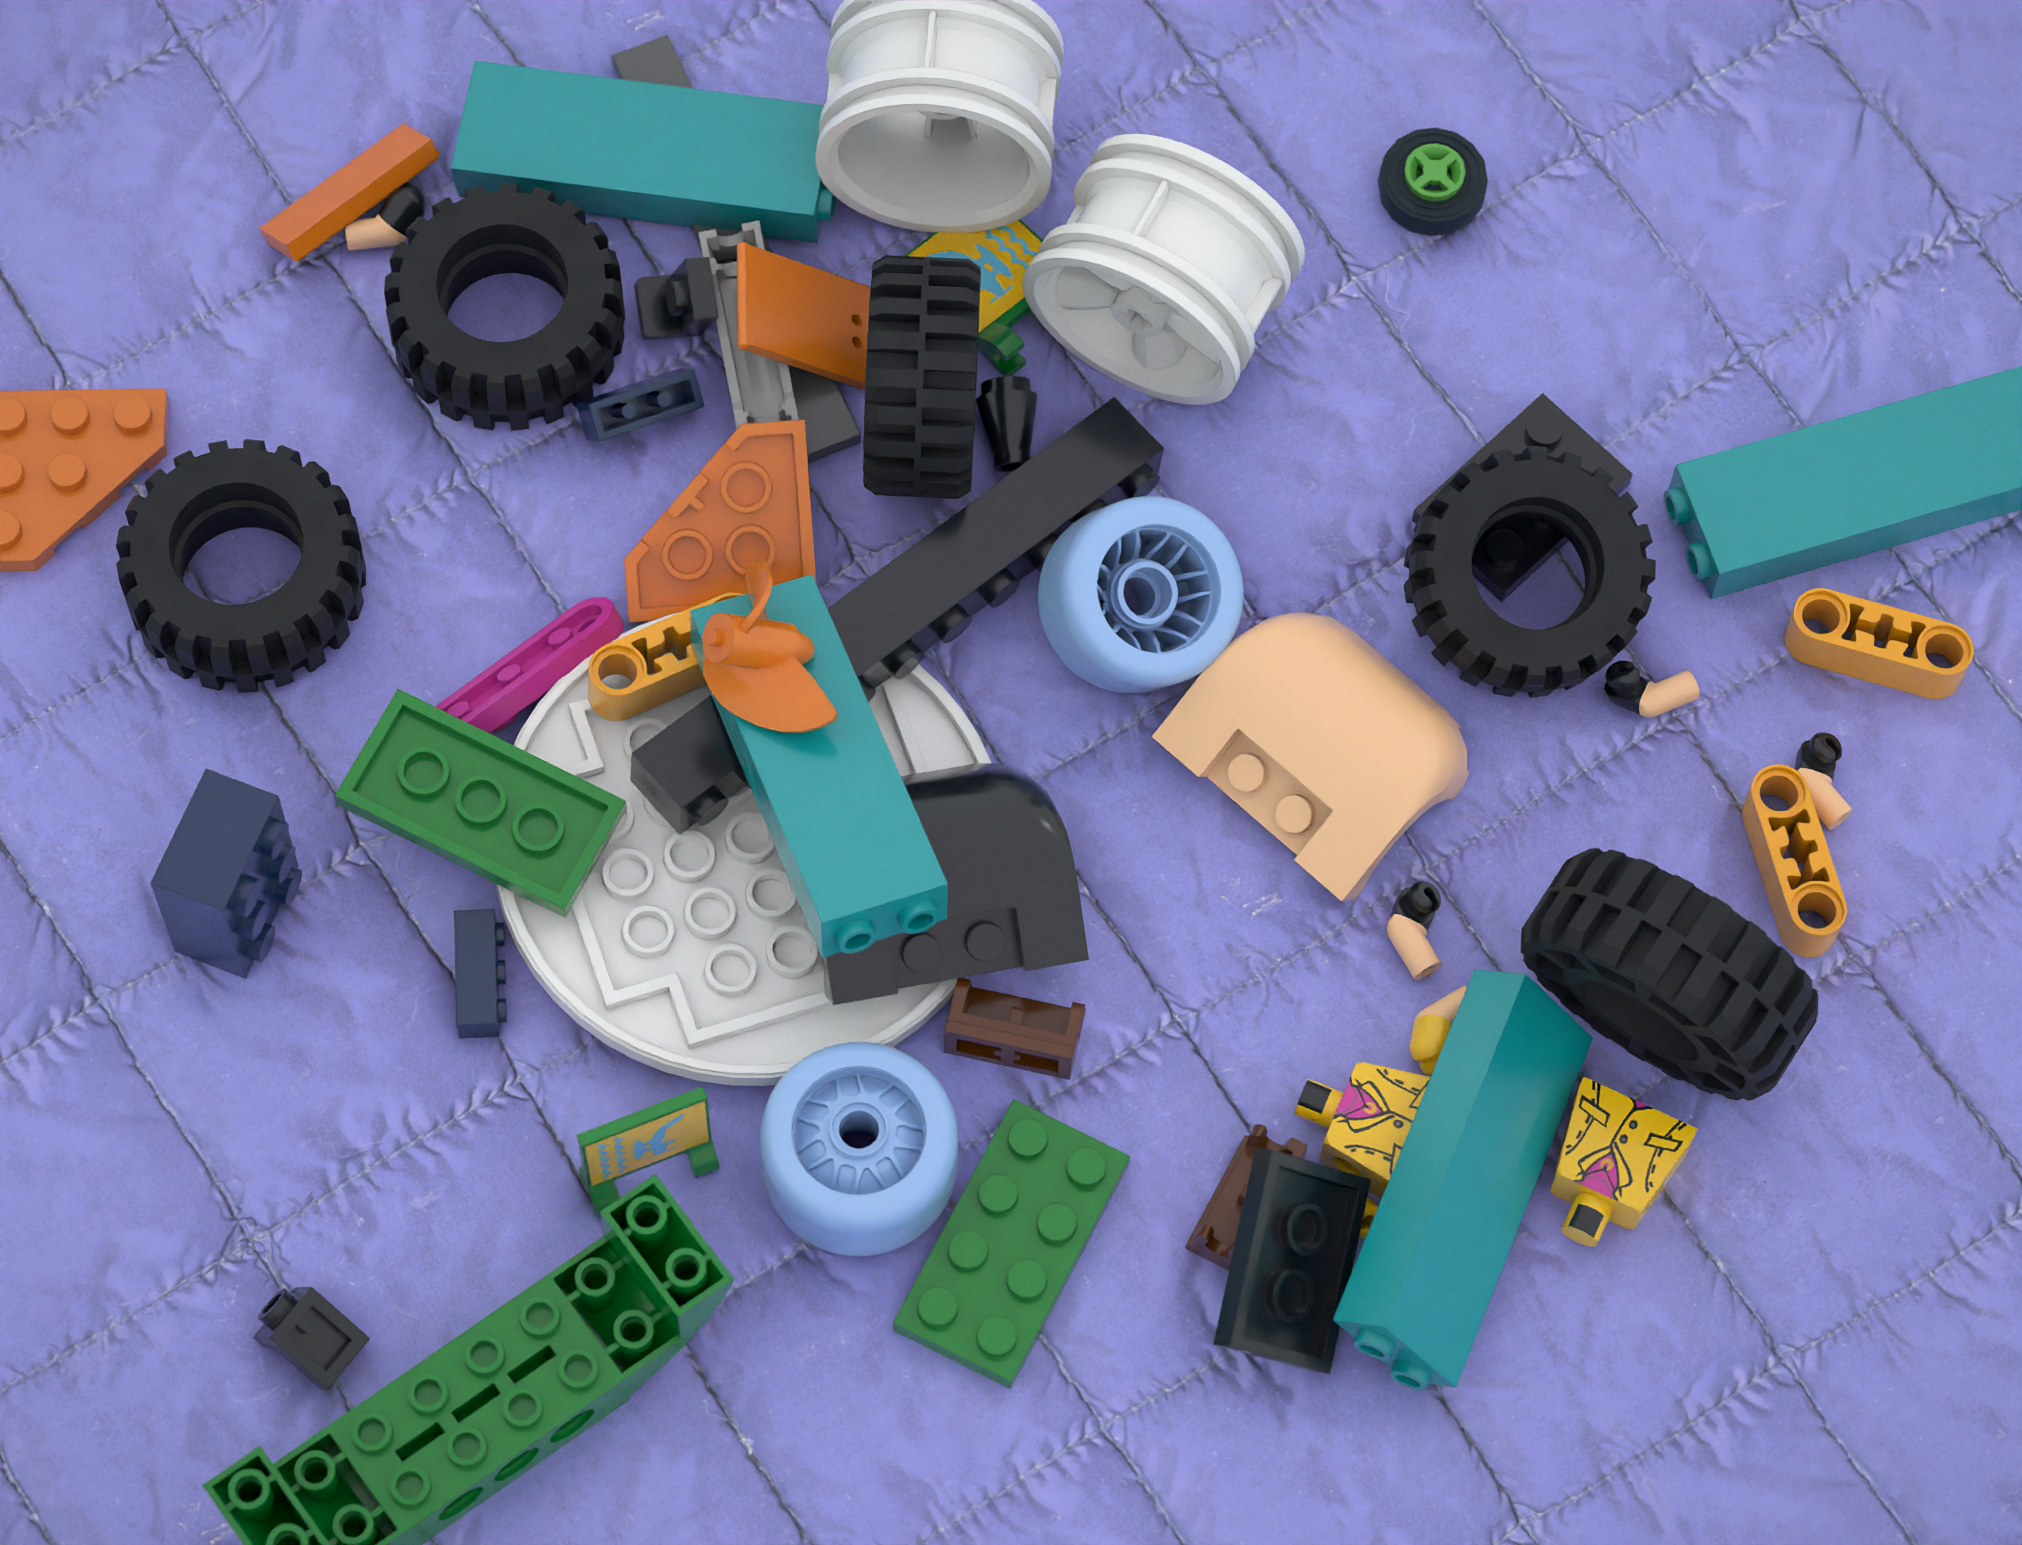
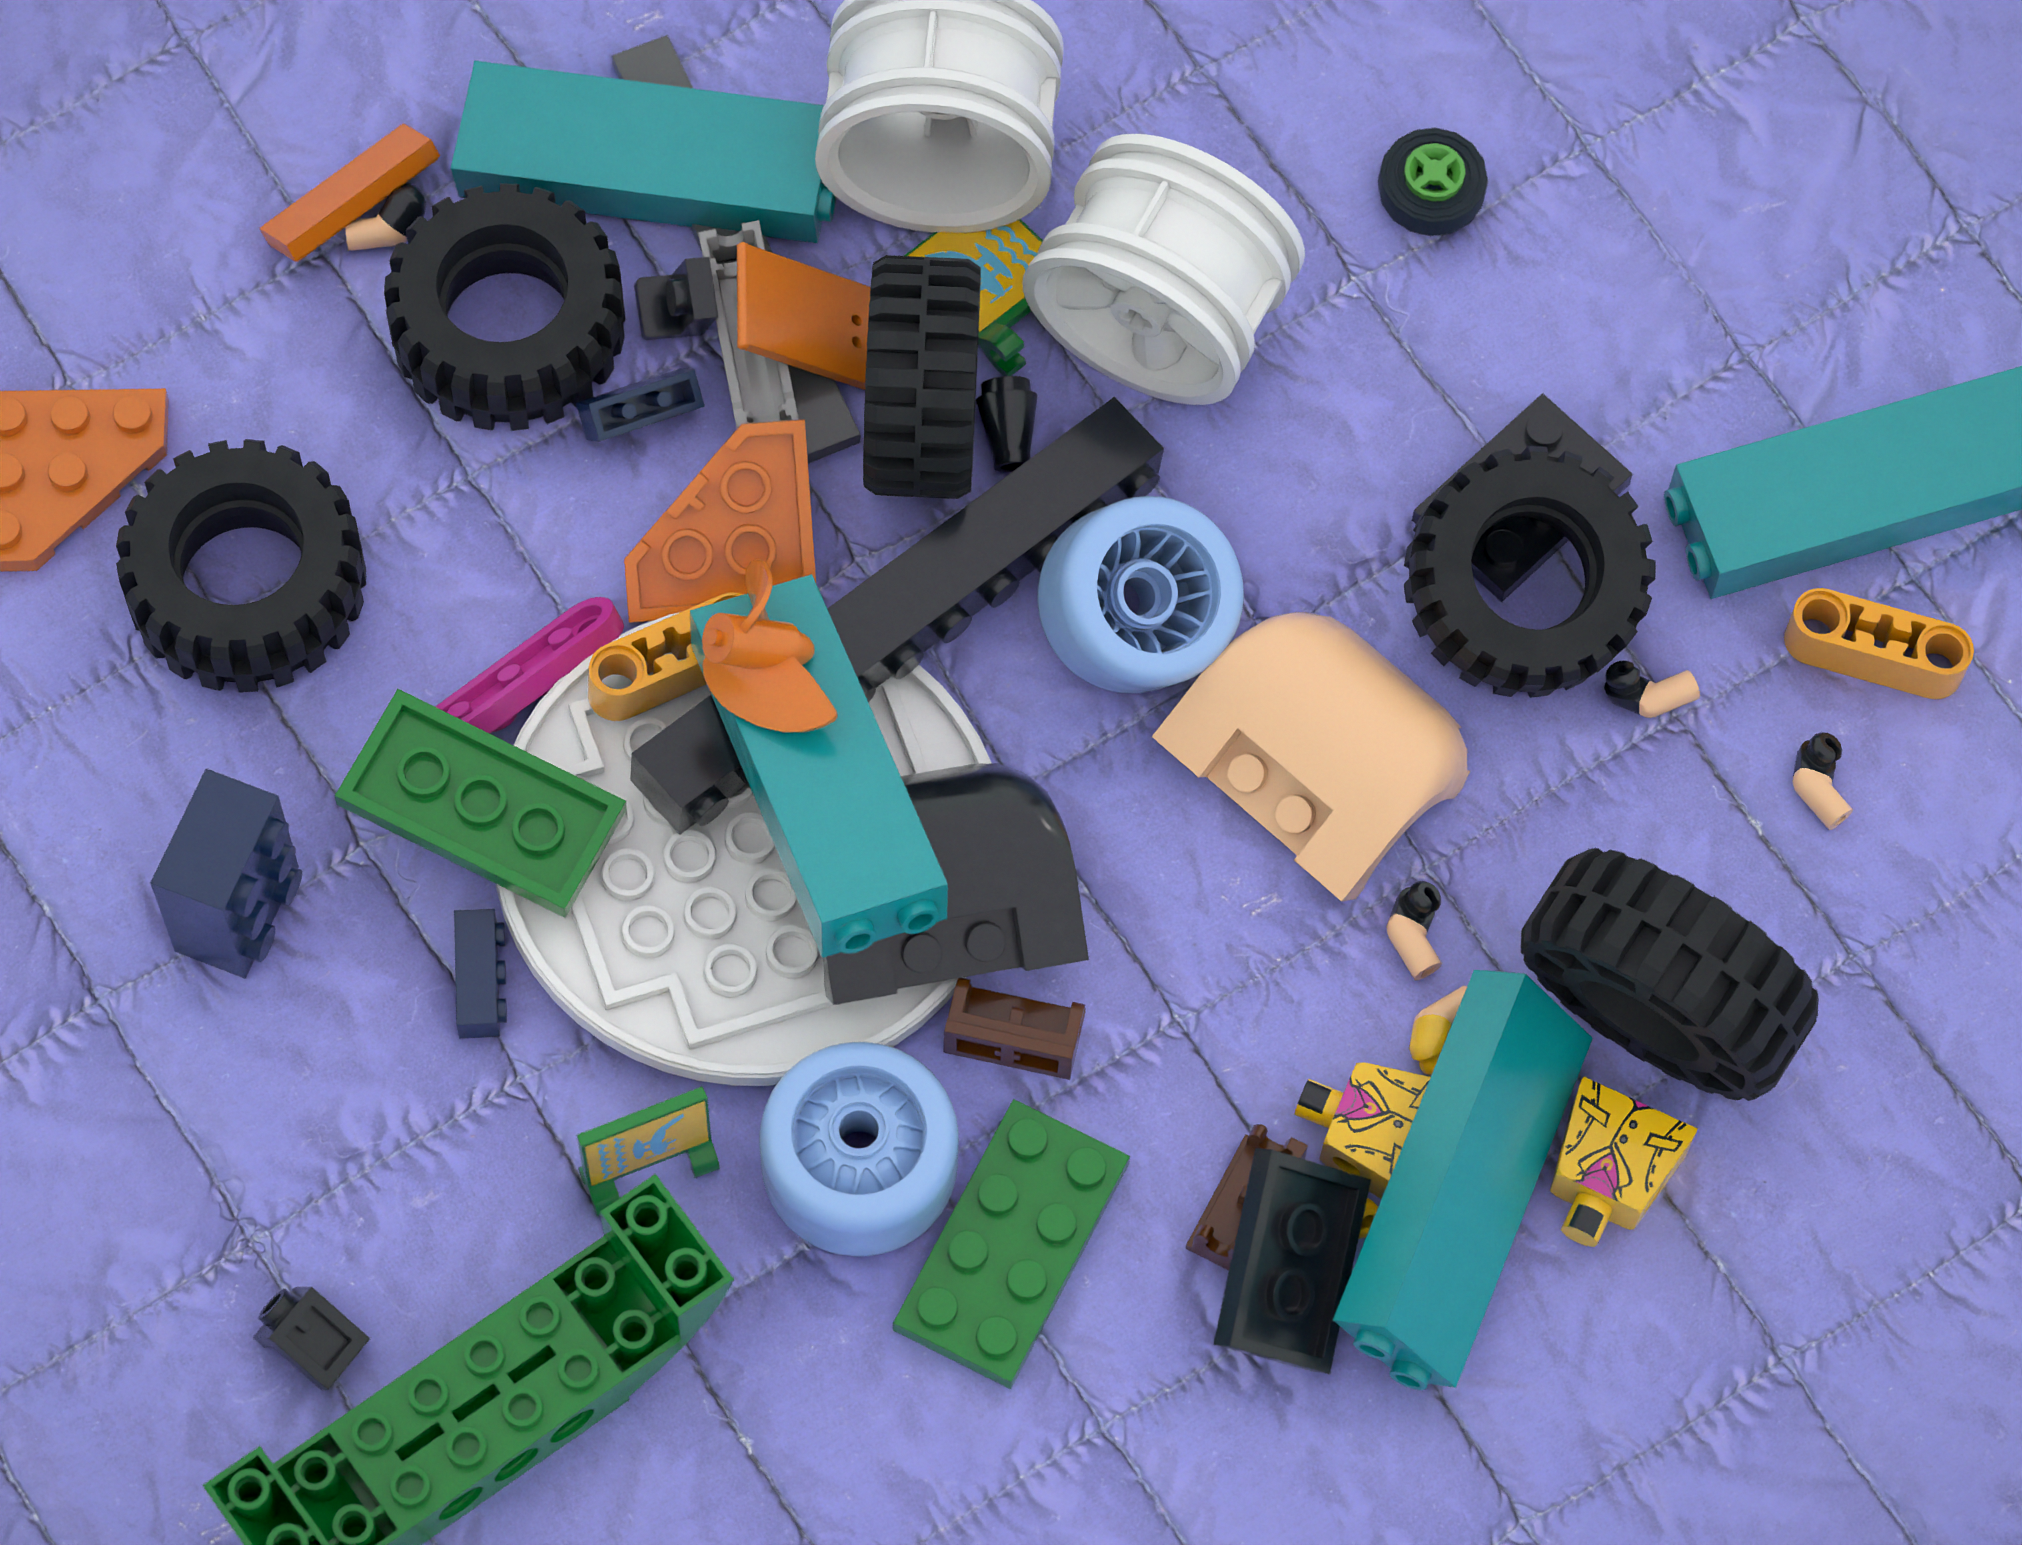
(1818, 881): light orange beam -> none

